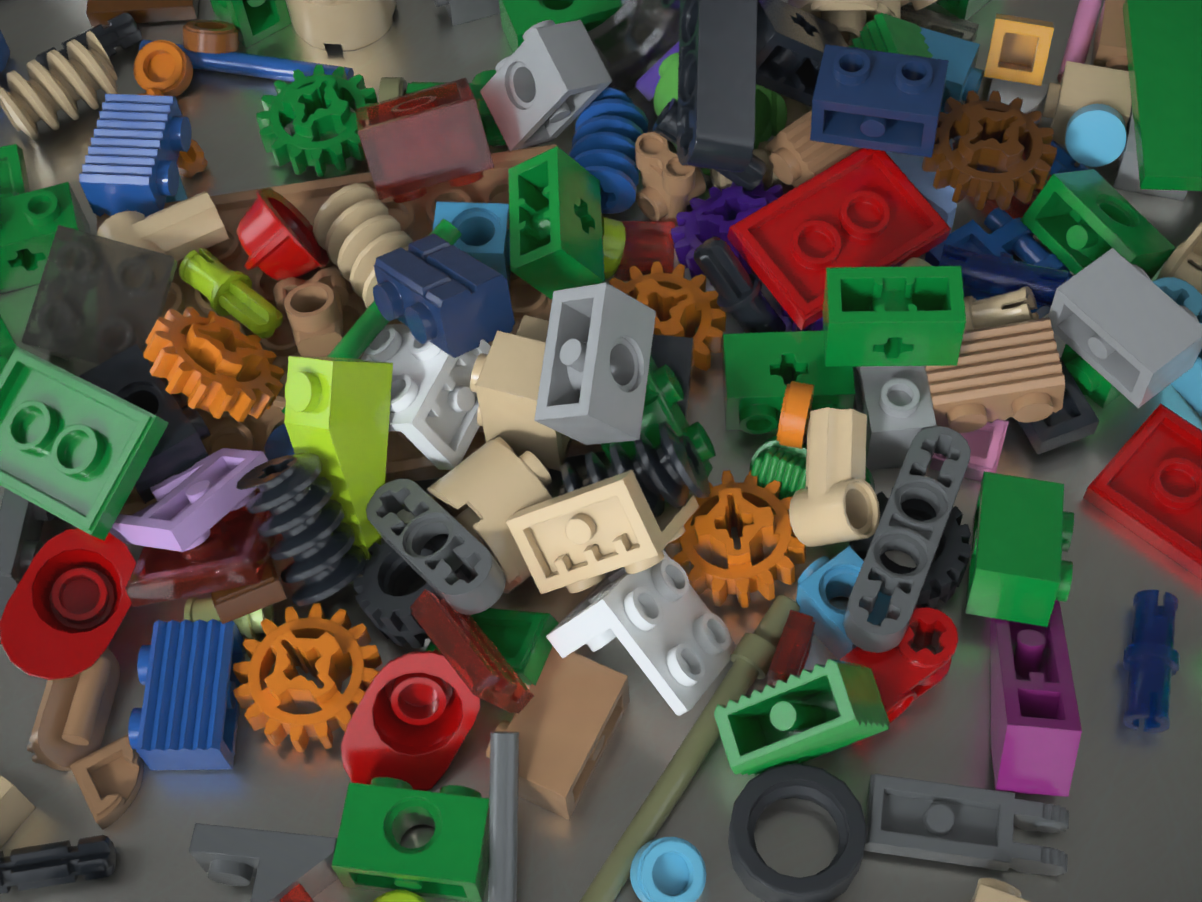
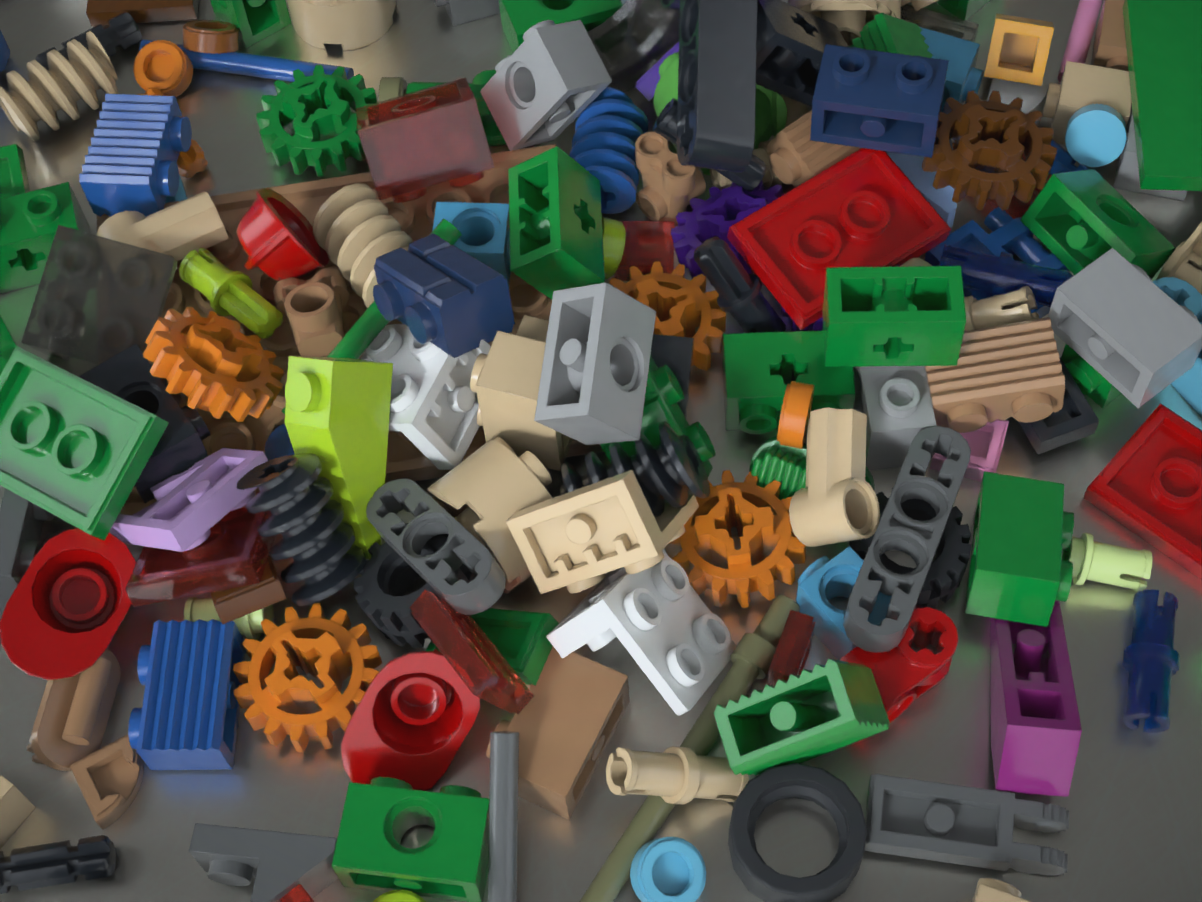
(674, 775): none -> tan pin
(1108, 563): none -> yellowish green pin

